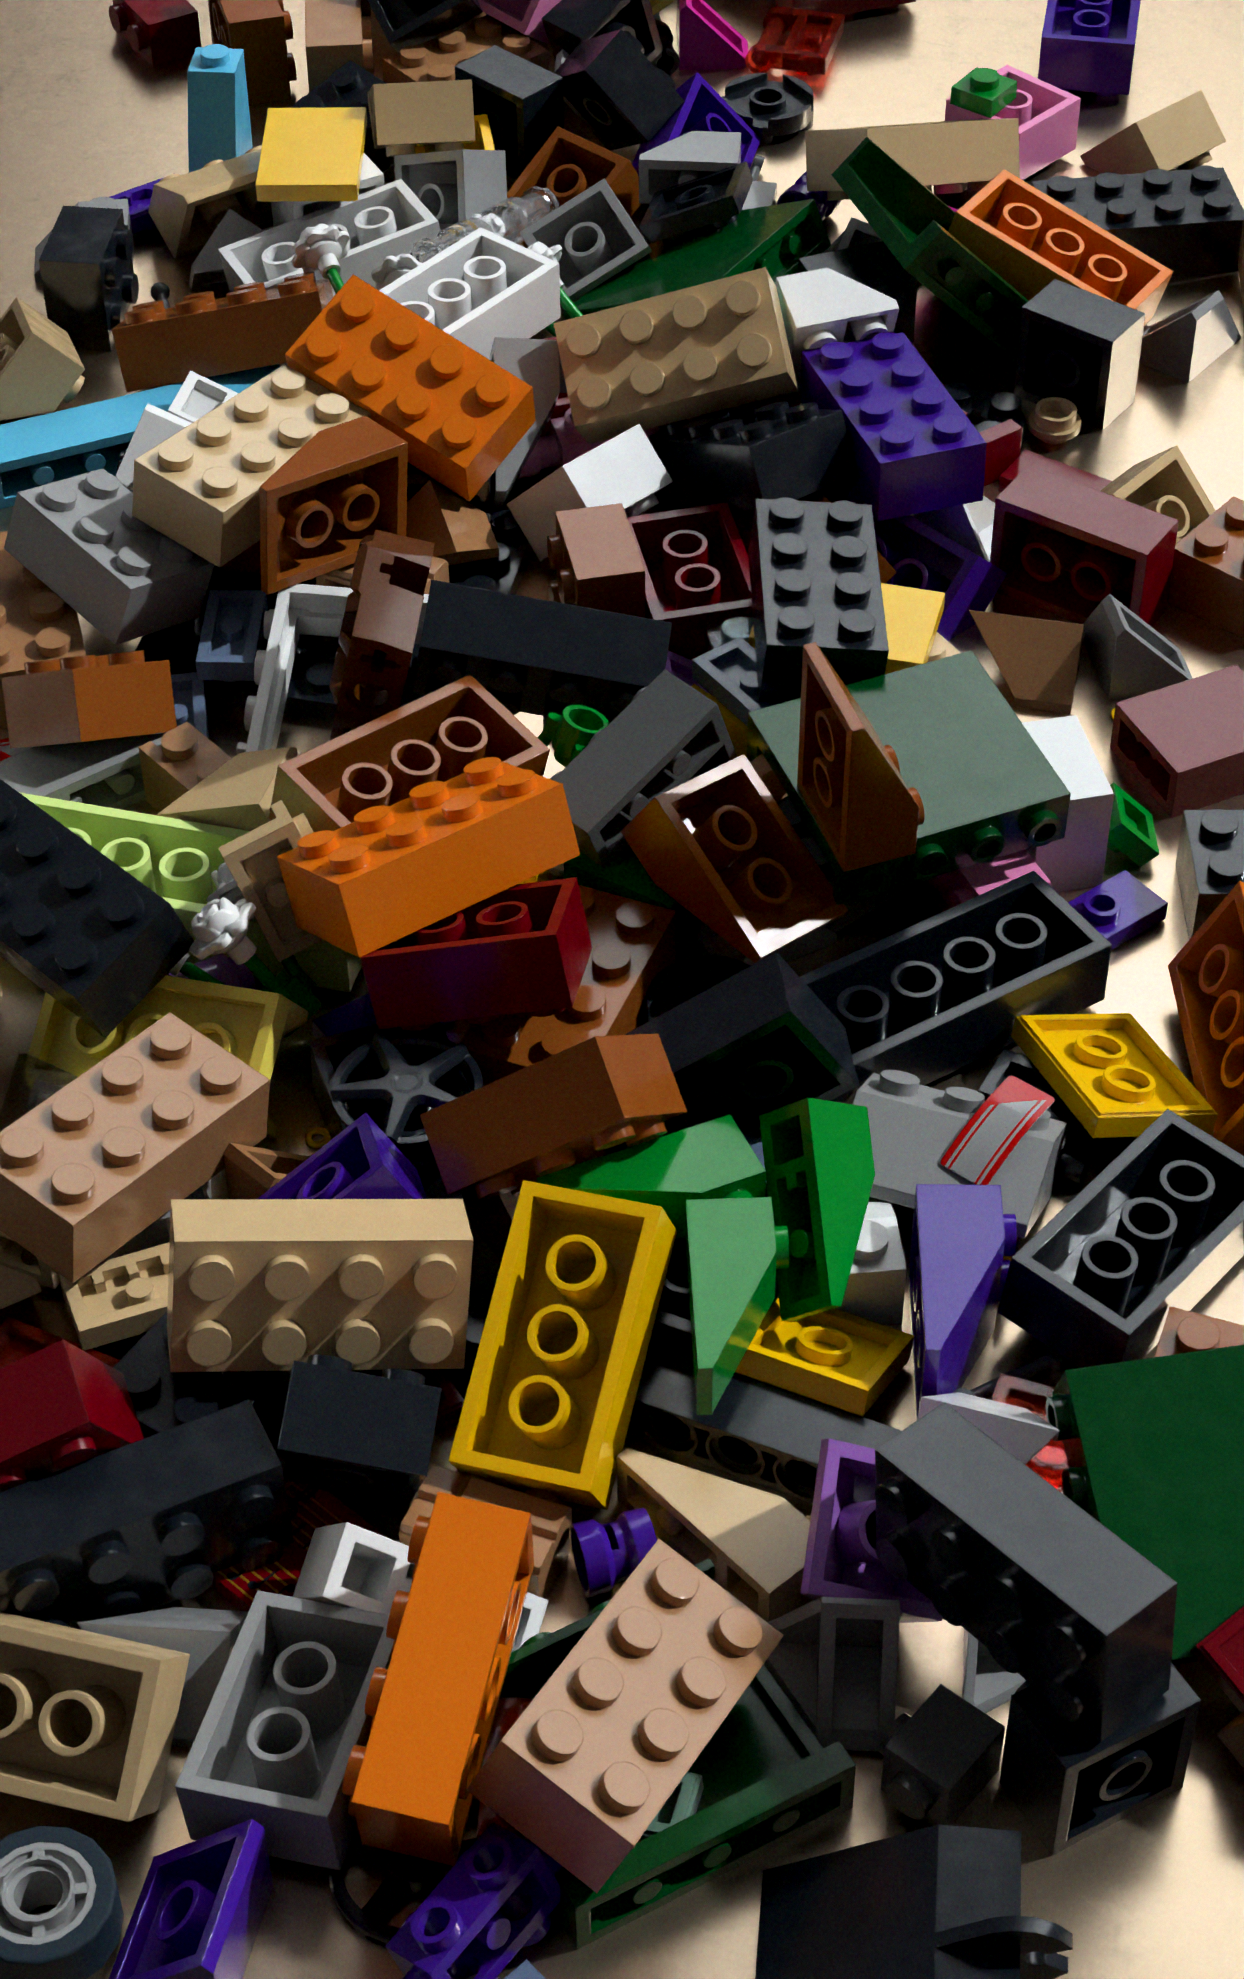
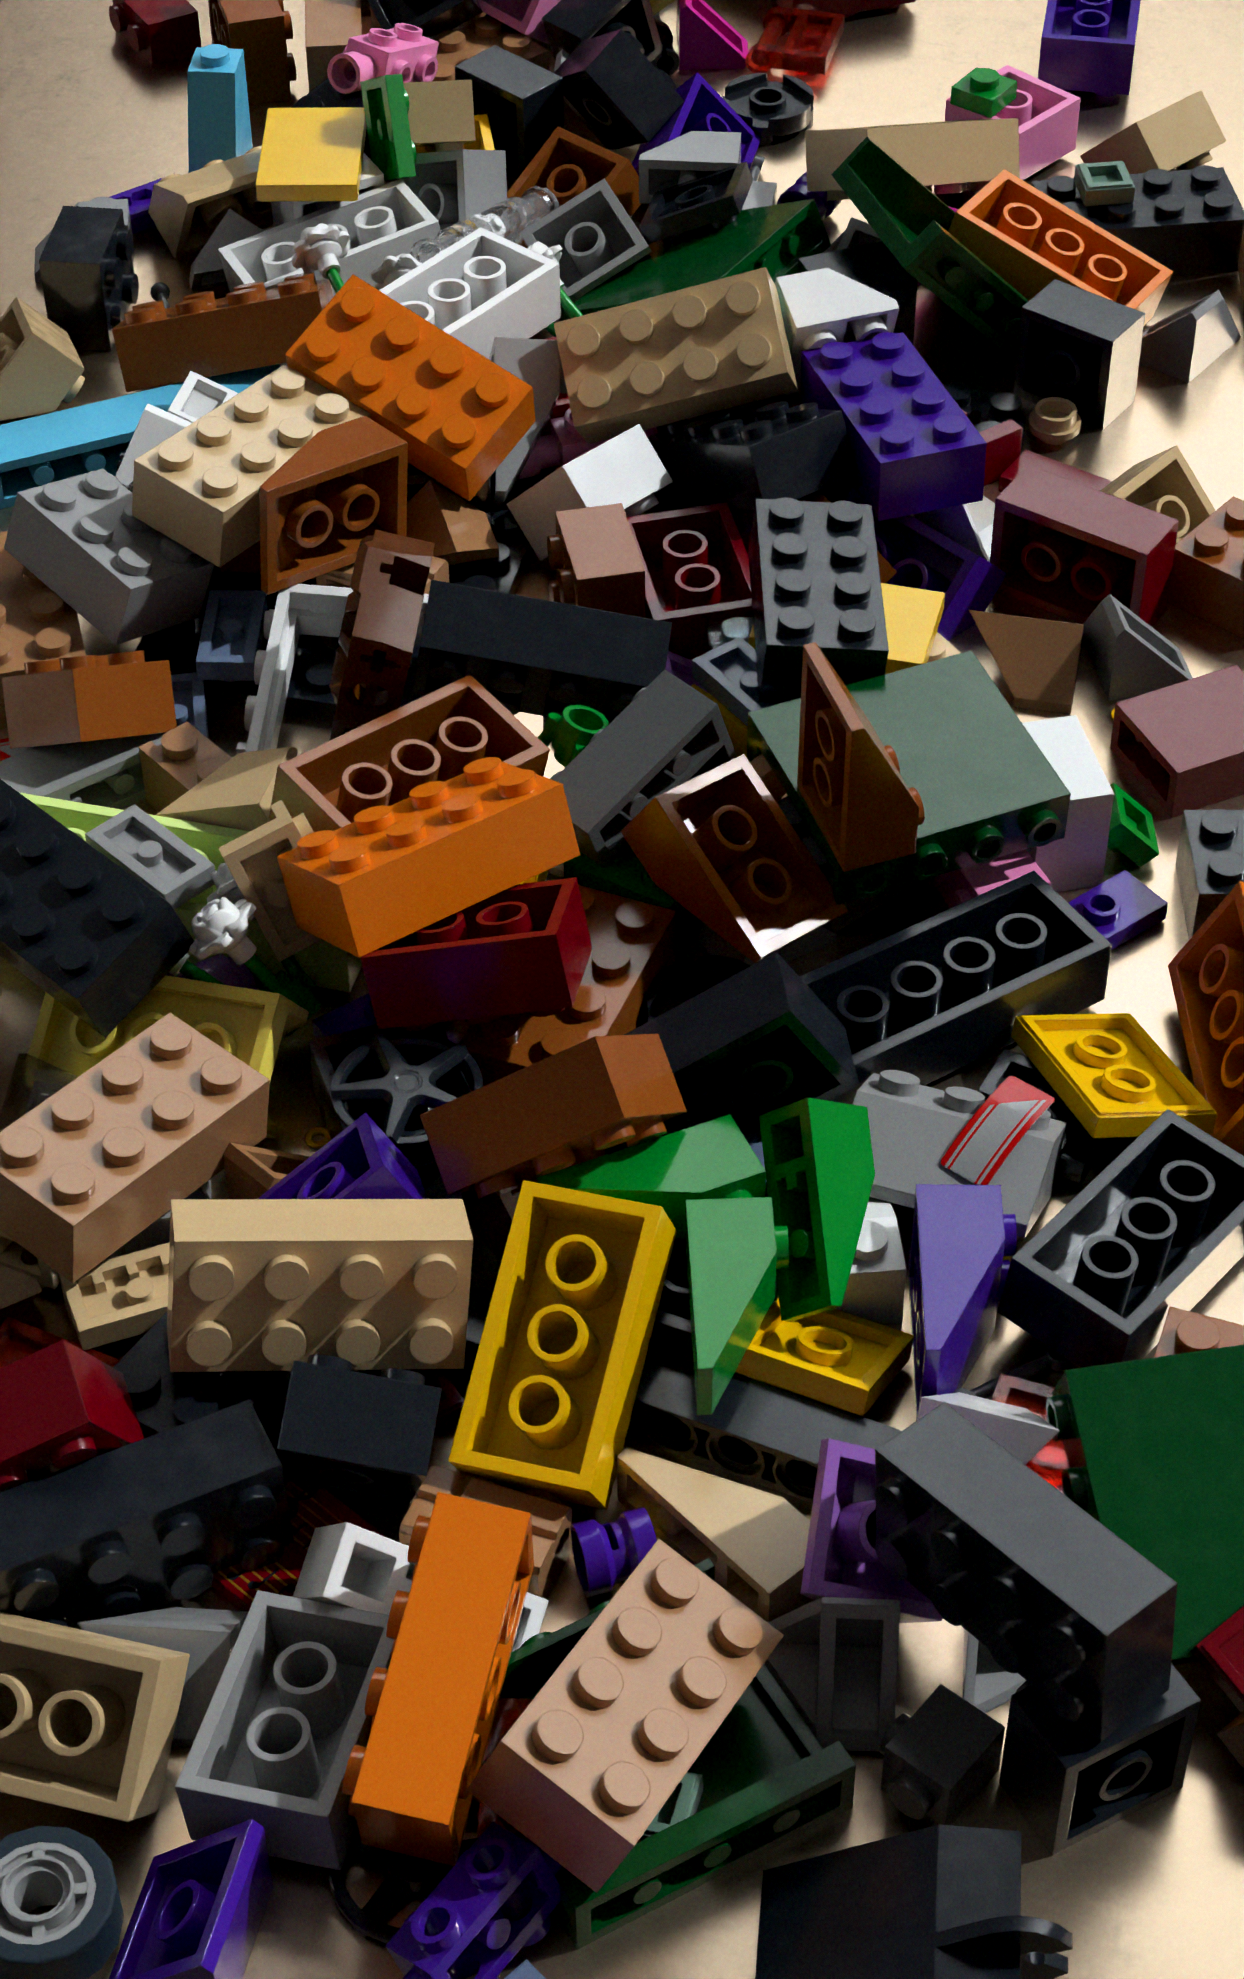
(153, 855): none -> light grey plate
(384, 53): none -> bright pink brick
(388, 126): none -> green plate
(1104, 183): none -> sand green tile

